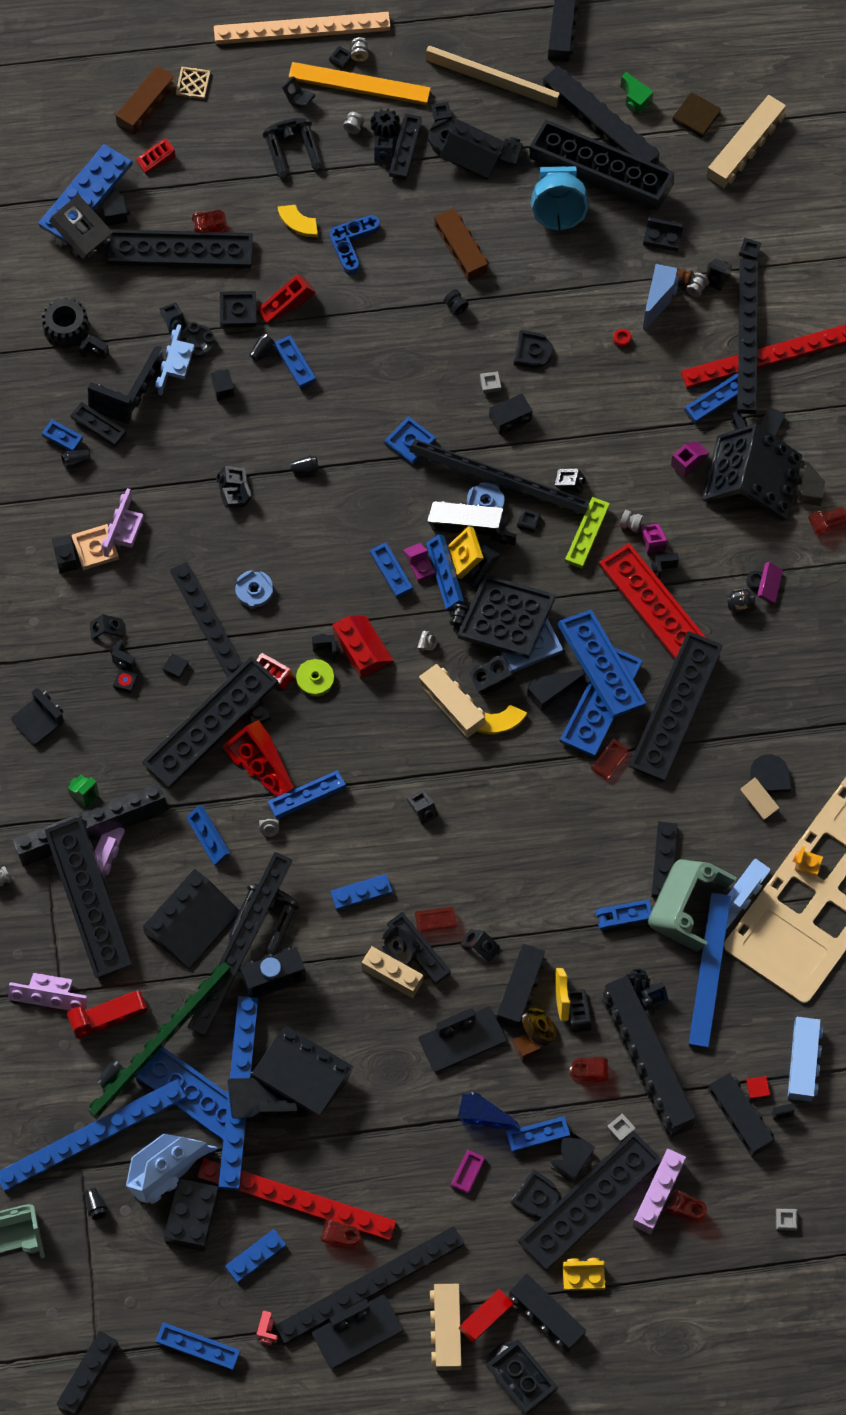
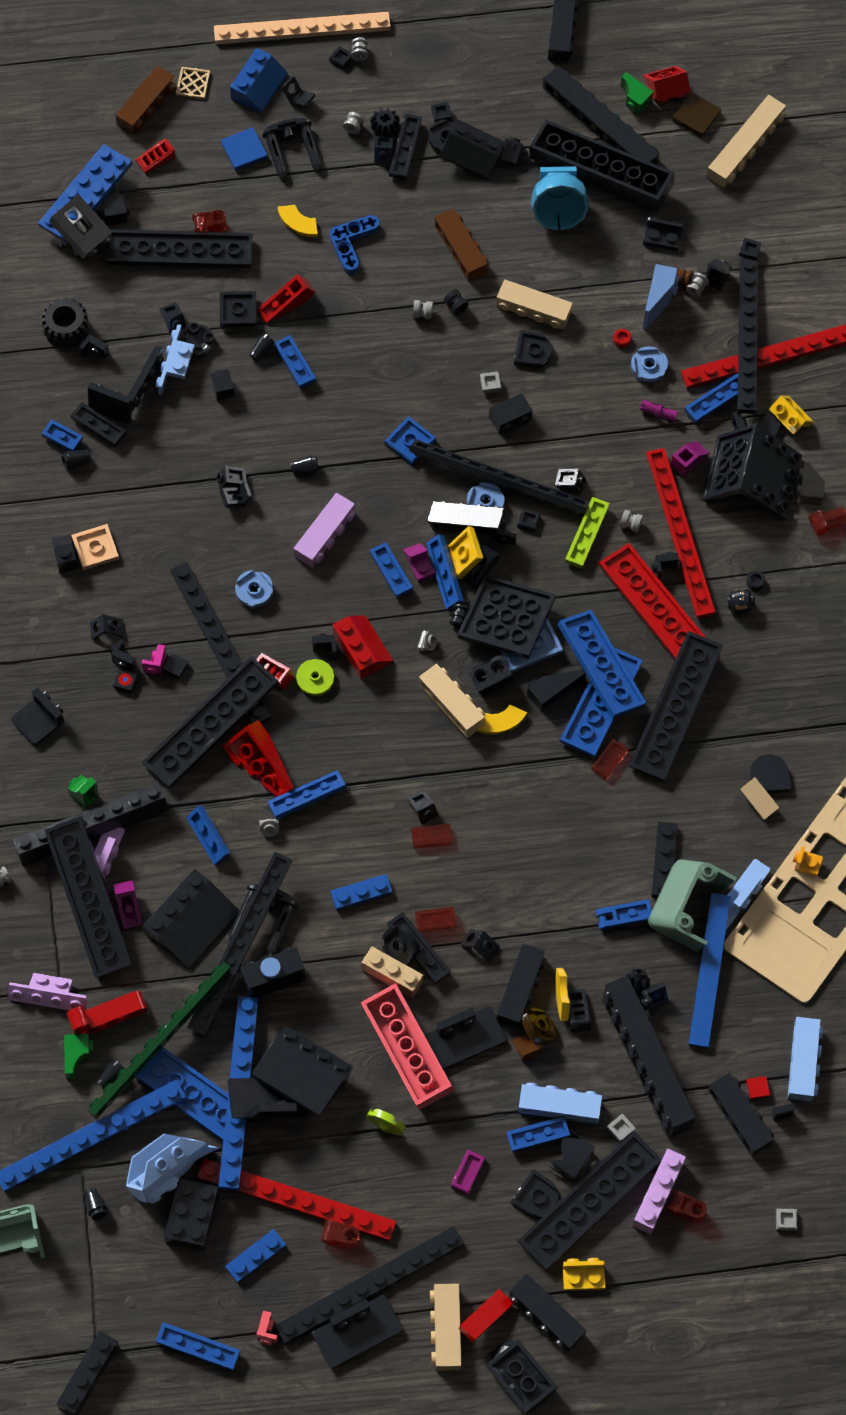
(76, 1050): none -> green arch
(124, 527): lavender bracket -> none
(127, 904): none -> magenta slope
(157, 661): none -> dark pink bracket
(244, 149): none -> blue tile
(258, 81): none -> blue slope
(324, 530): none -> lavender brick
(360, 83): light orange tile -> none
(386, 1122): none -> lime plate
(407, 1046): none -> coral brick
(426, 311): none -> light grey wheel
(431, 835): none -> clear red tile
(479, 1111): clear blue slope -> none
(492, 76): tan tile -> none
(534, 304): none -> tan brick
(556, 1103): none -> light blue brick
(592, 1069): clear red piece -> none
(645, 373): none -> medium blue plate
(654, 538): magenta slope -> none
(658, 410): none -> magenta pin
(668, 83): none -> red slope
(680, 533): none -> red plate
(770, 583): magenta tile -> none
(790, 414): none -> yellow bracket

